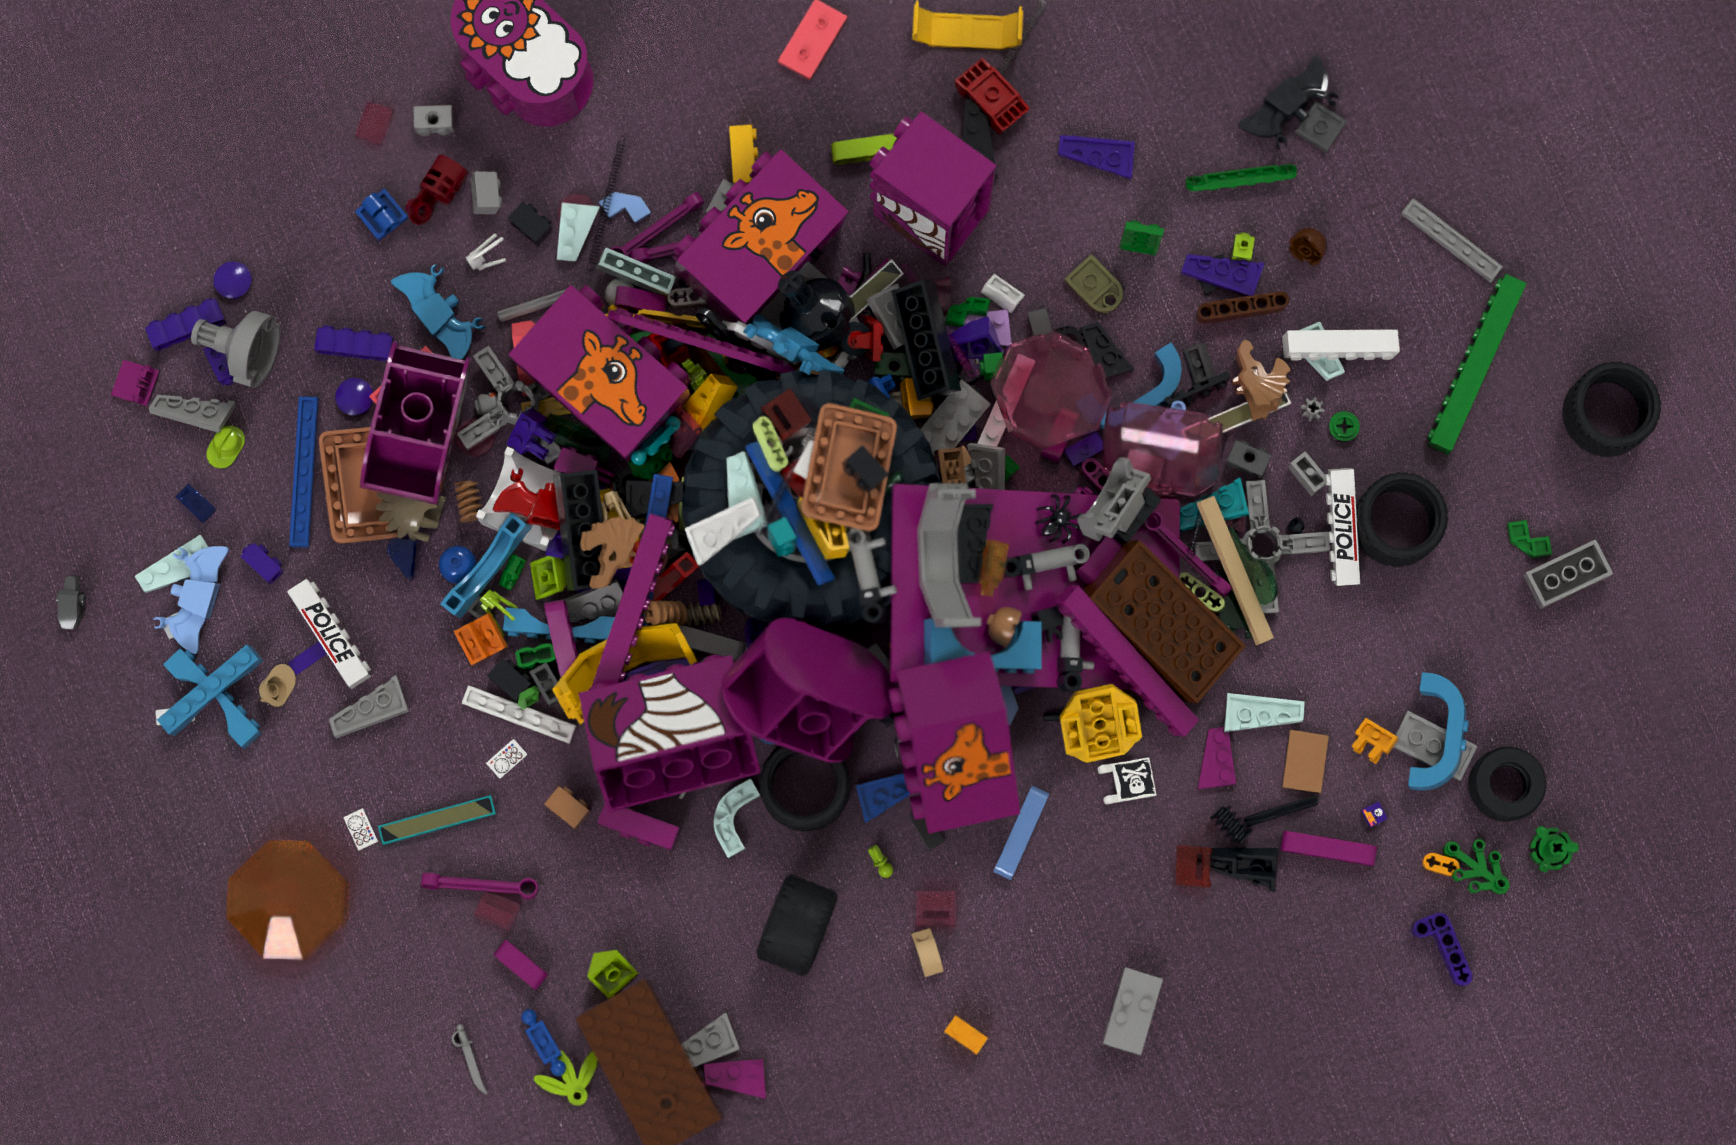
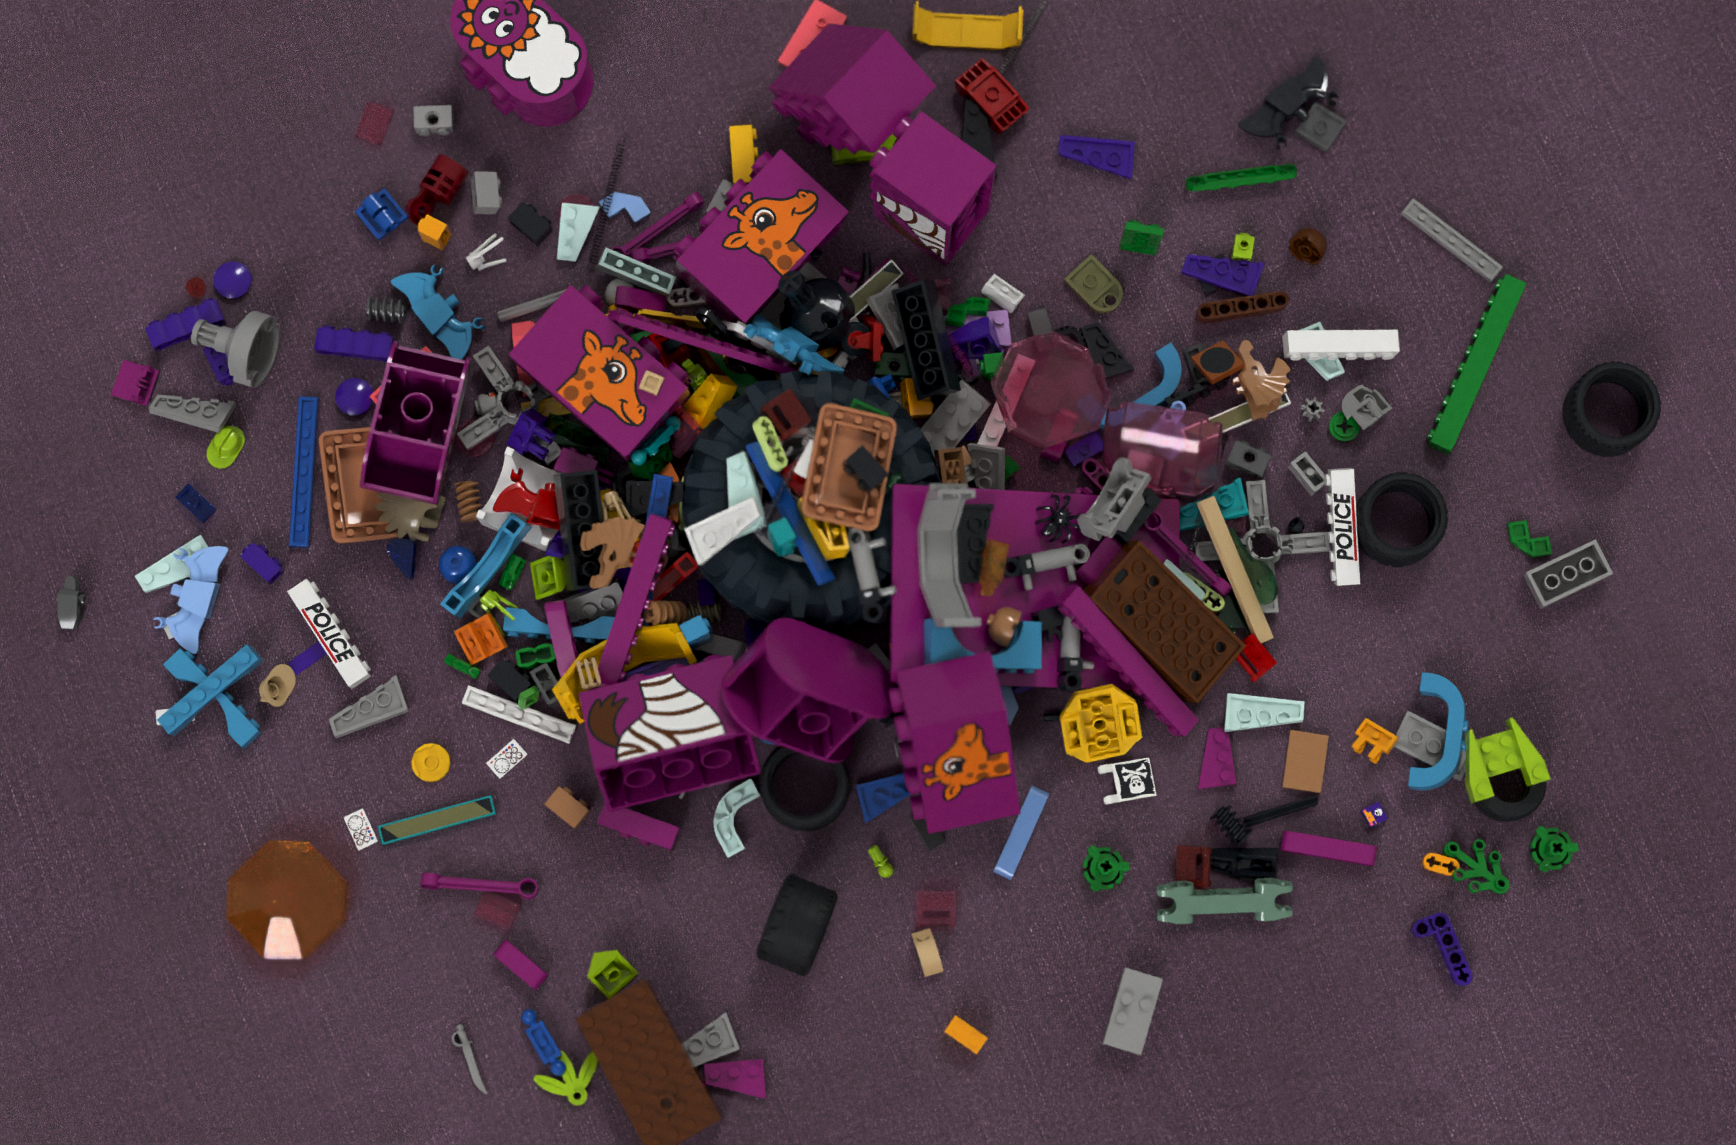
(196, 287): none -> clear red tile
(385, 310): none -> dark grey piece
(431, 762): none -> yellow tile
(434, 232): none -> light orange brick
(462, 666): none -> green axle
(586, 665): none -> tan tile
(651, 383): none -> tan tile
(696, 632): none -> dark azure brick
(850, 88): none -> magenta brick
(1098, 873): none -> green piece
(1185, 579): none -> light aqua piece
(1217, 362): none -> tile
(1218, 901): none -> sand green piece
(1258, 656): none -> red plate
(1364, 406): none -> light grey brick
(1499, 755): none -> lime wedge

